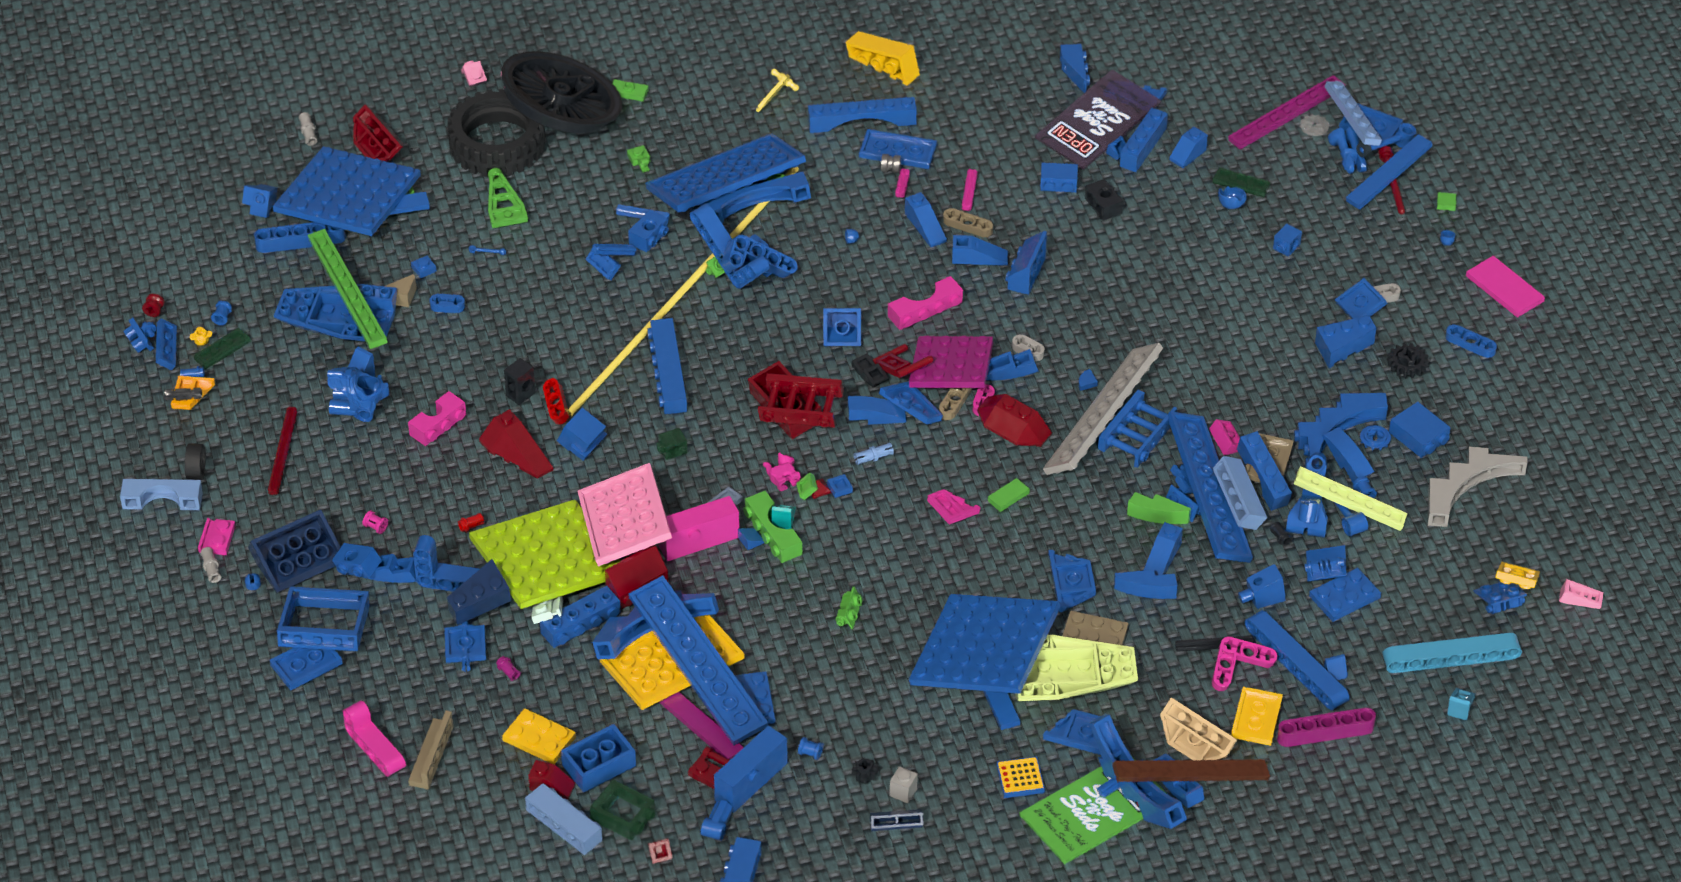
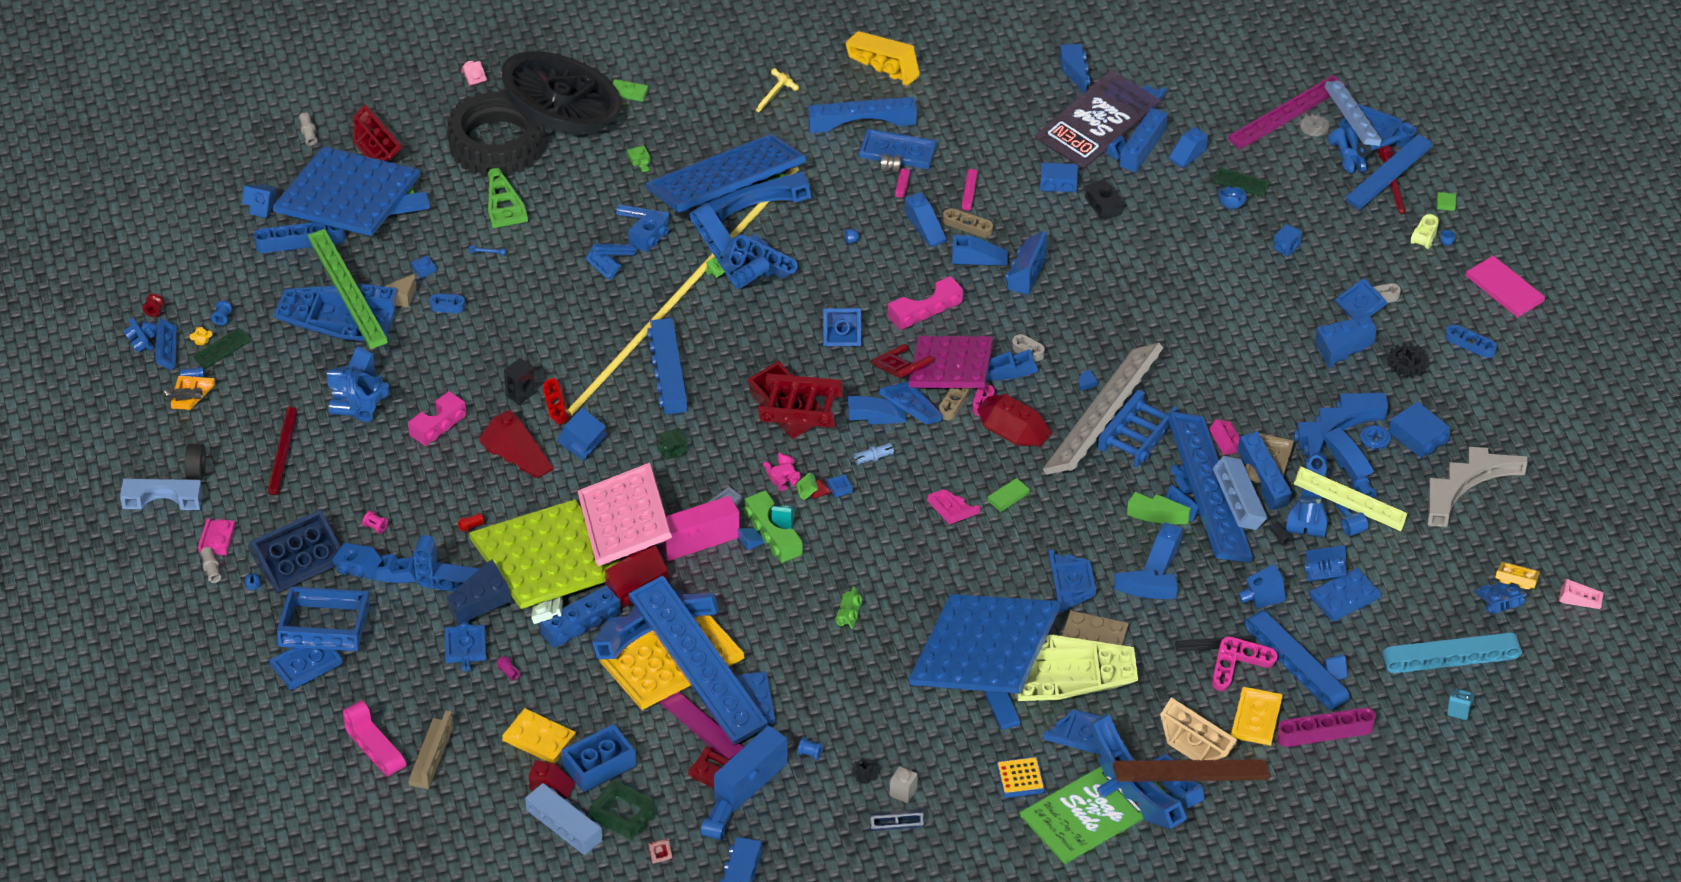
(868, 370): black slope -> none
(1426, 231): none -> yellowish green piece

